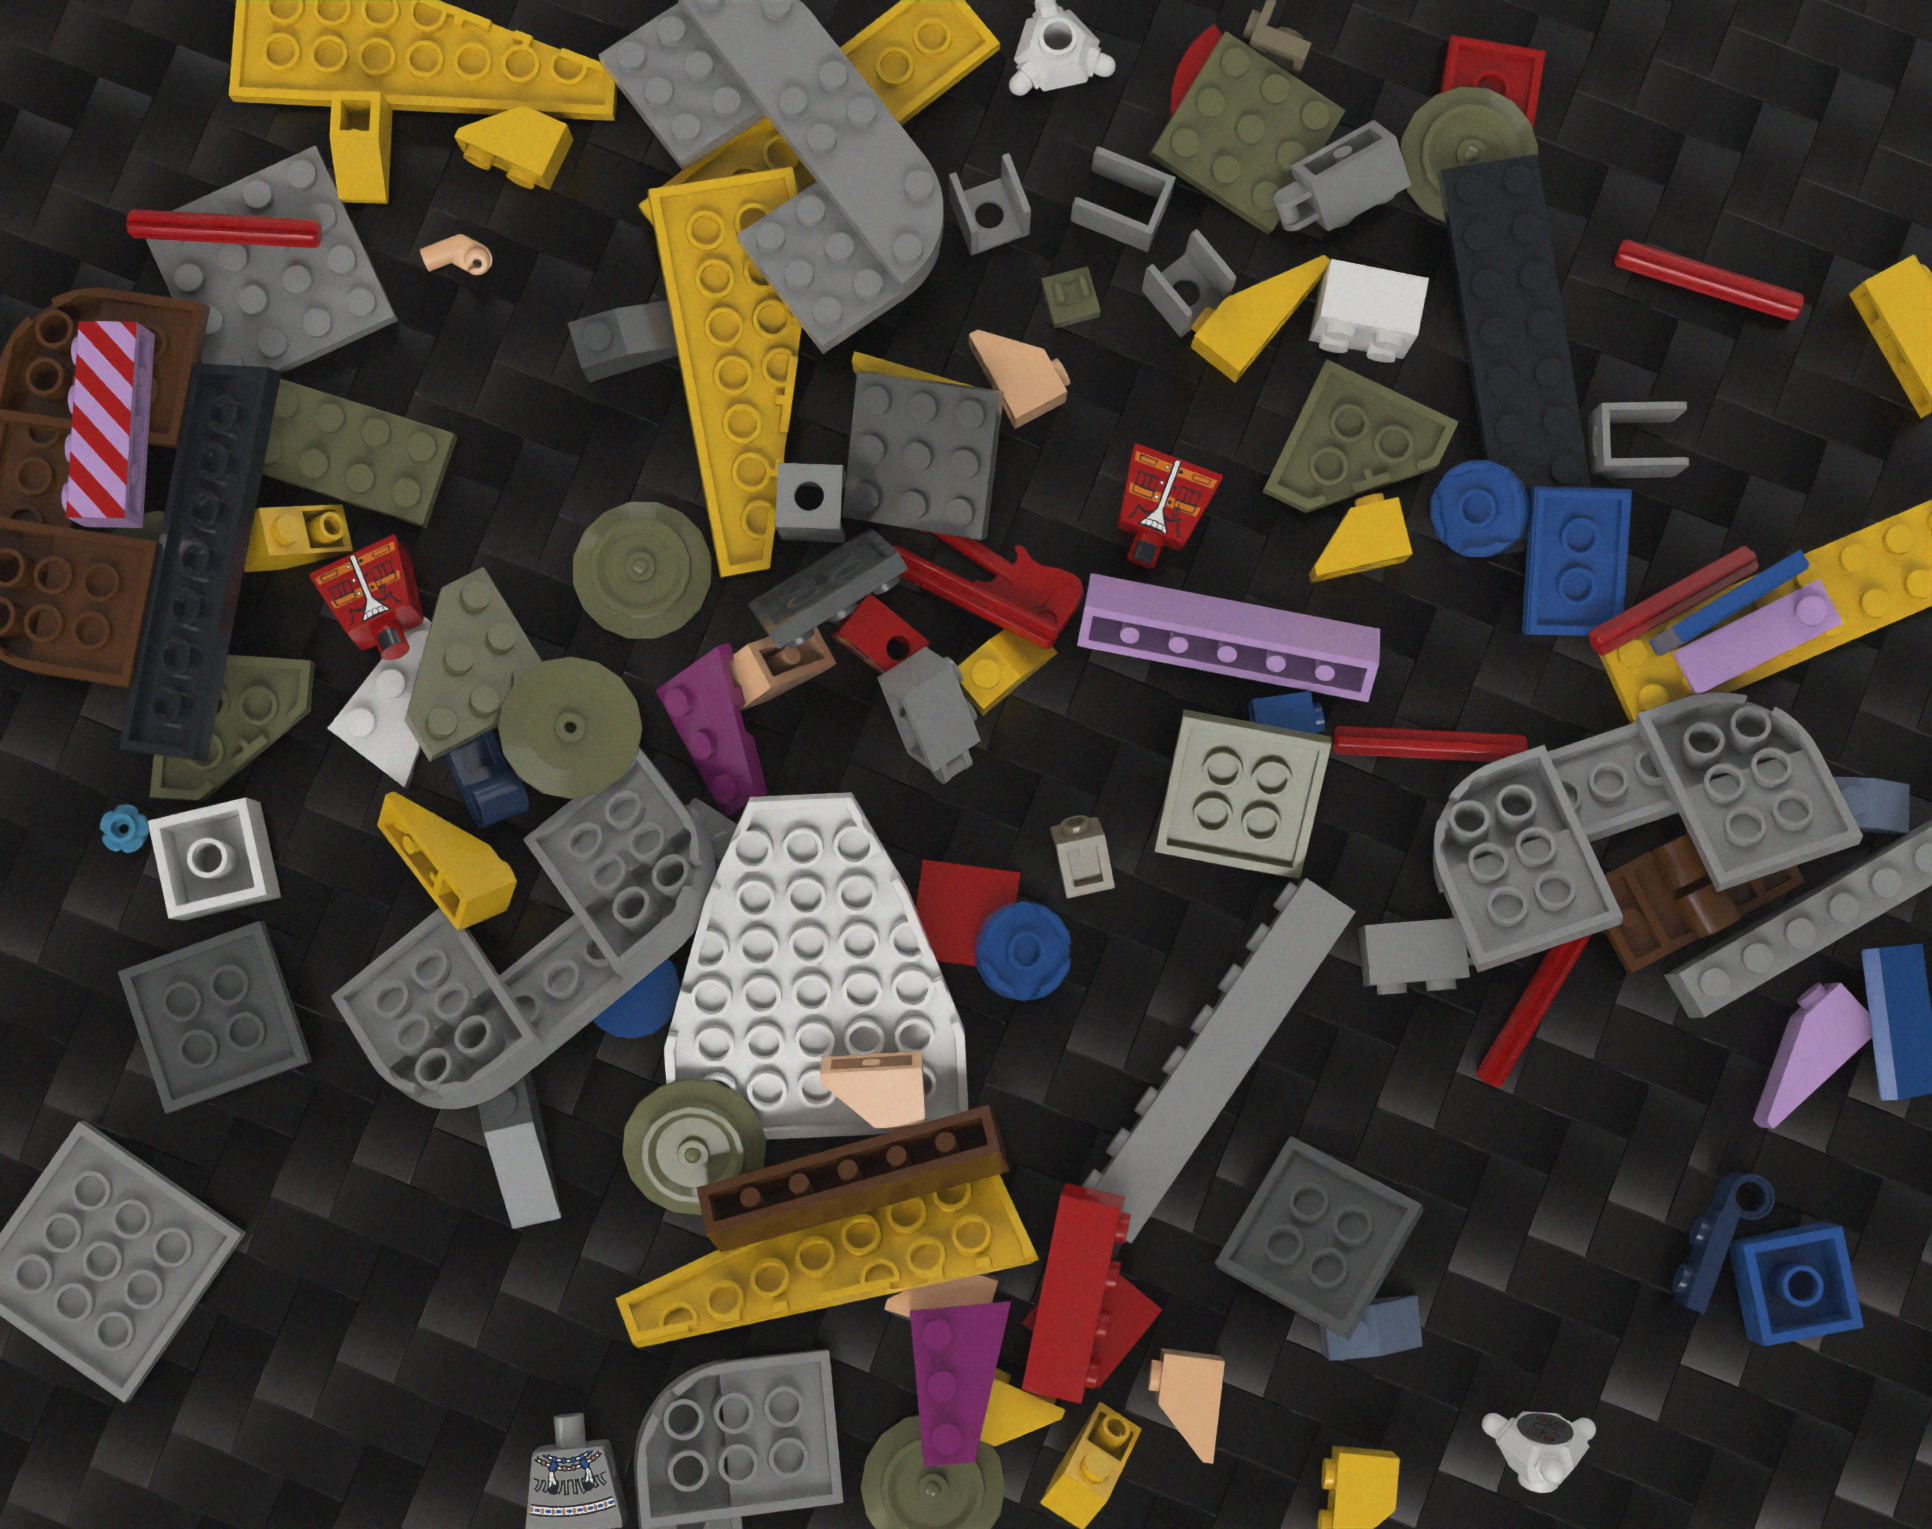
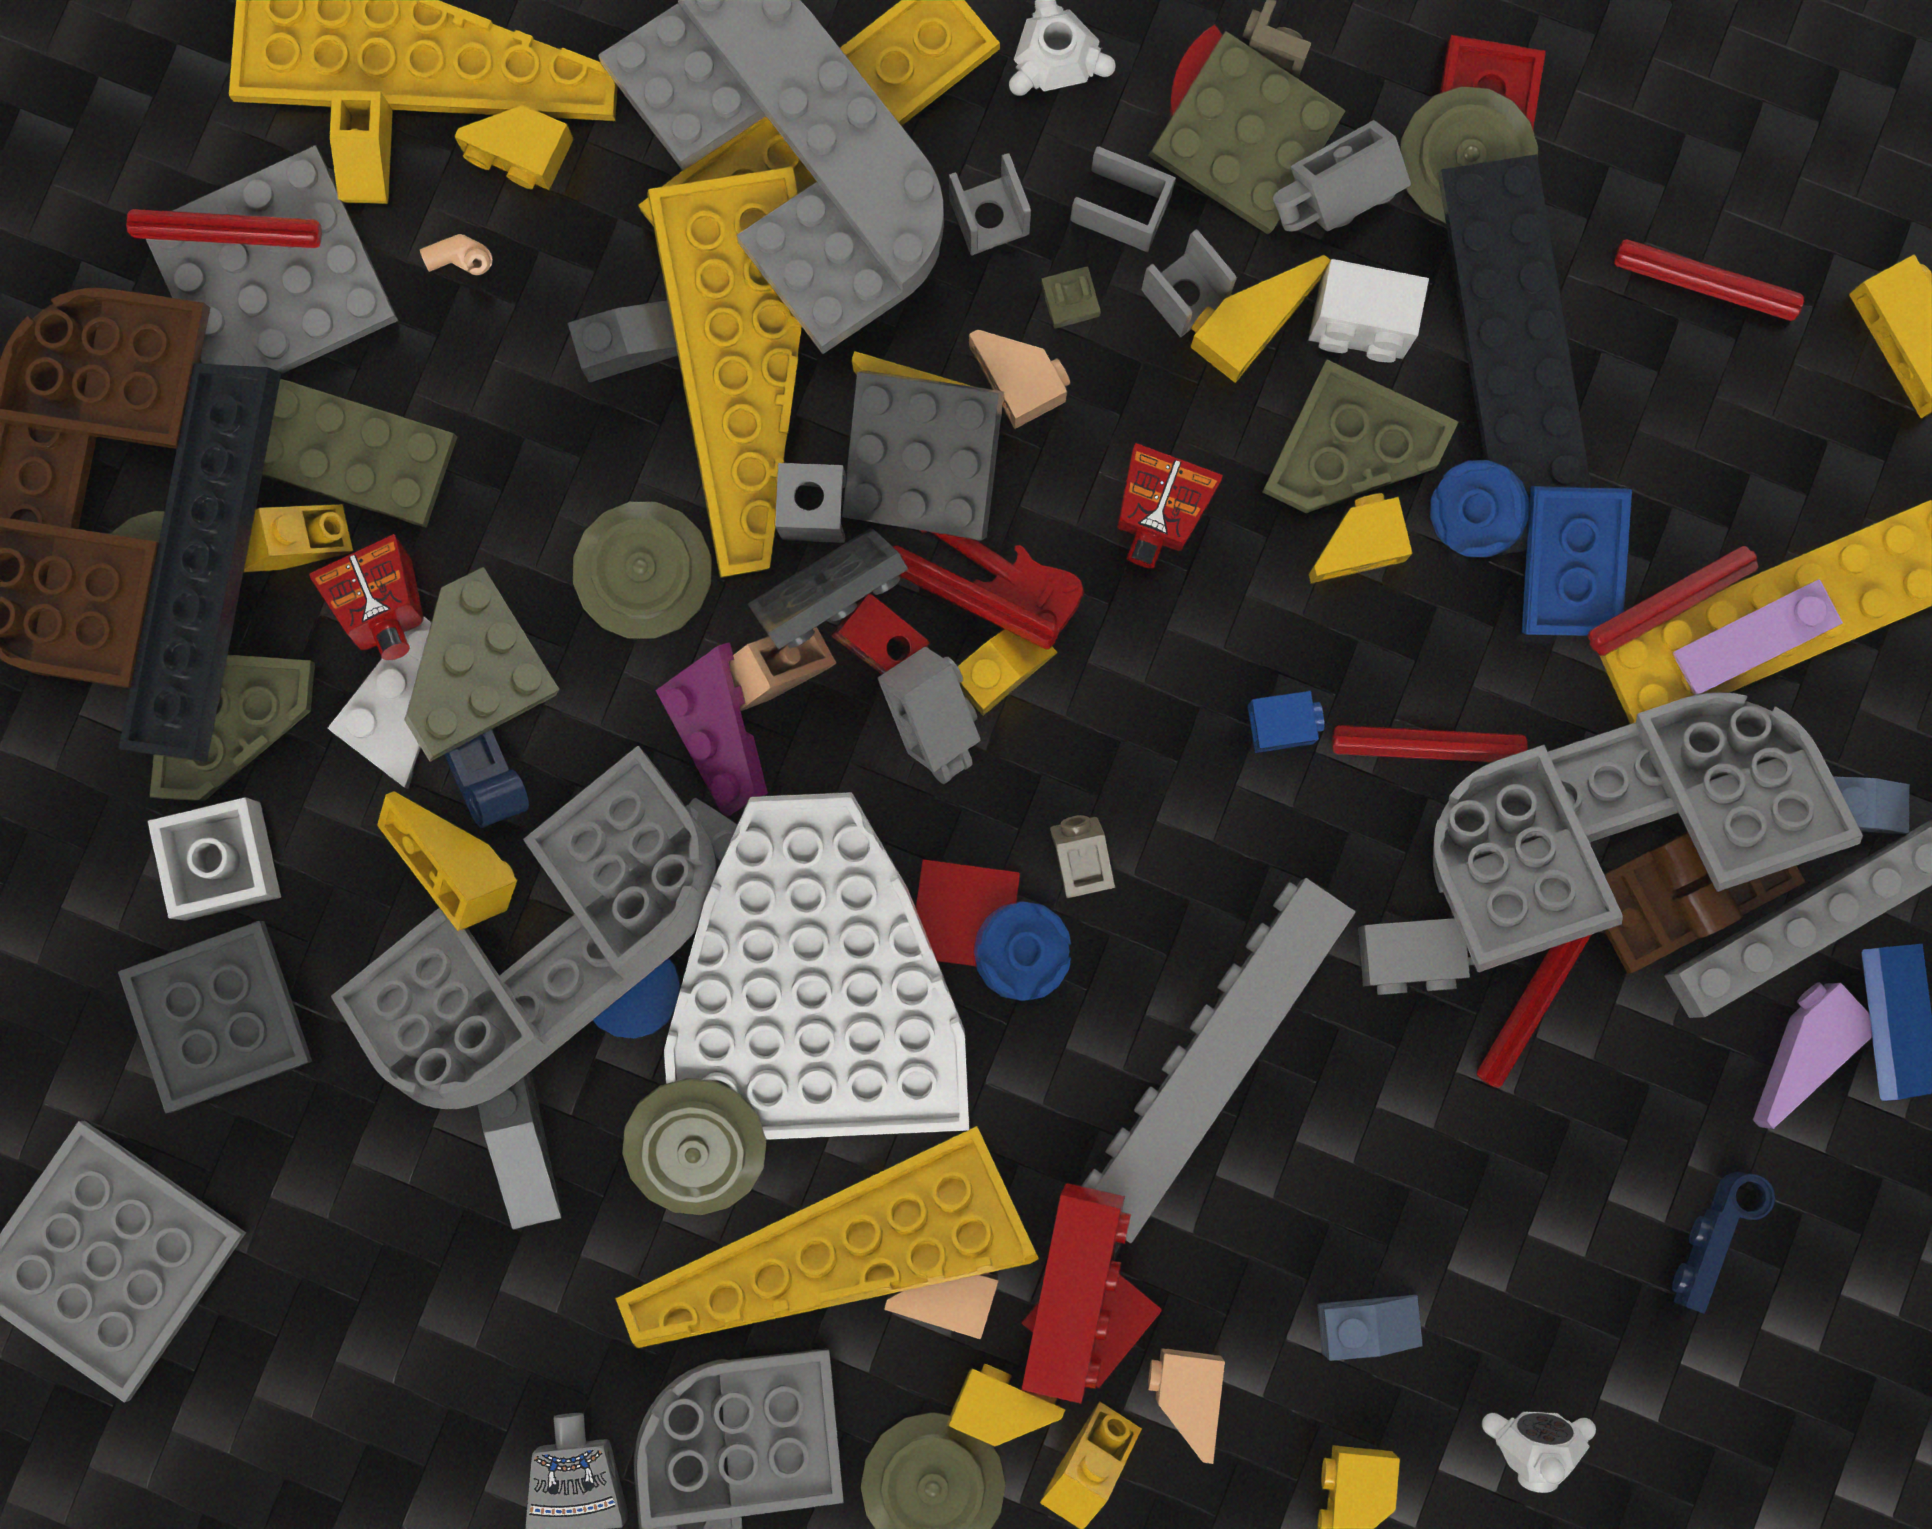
(109, 424): lavender brick -> none
(133, 838): dark azure plate -> none
(570, 727): olive piece -> none
(853, 1179): reddish brown brick -> none
(879, 1087): light nougat slope -> none
(954, 1374): magenta wing -> none
(1230, 637): lavender brick -> none
(1242, 794): plate -> none
(1319, 1237): dark grey plate -> none
(1600, 458): light grey piece -> none
(1729, 603): blue tile -> none
(1795, 1283): blue brick -> none

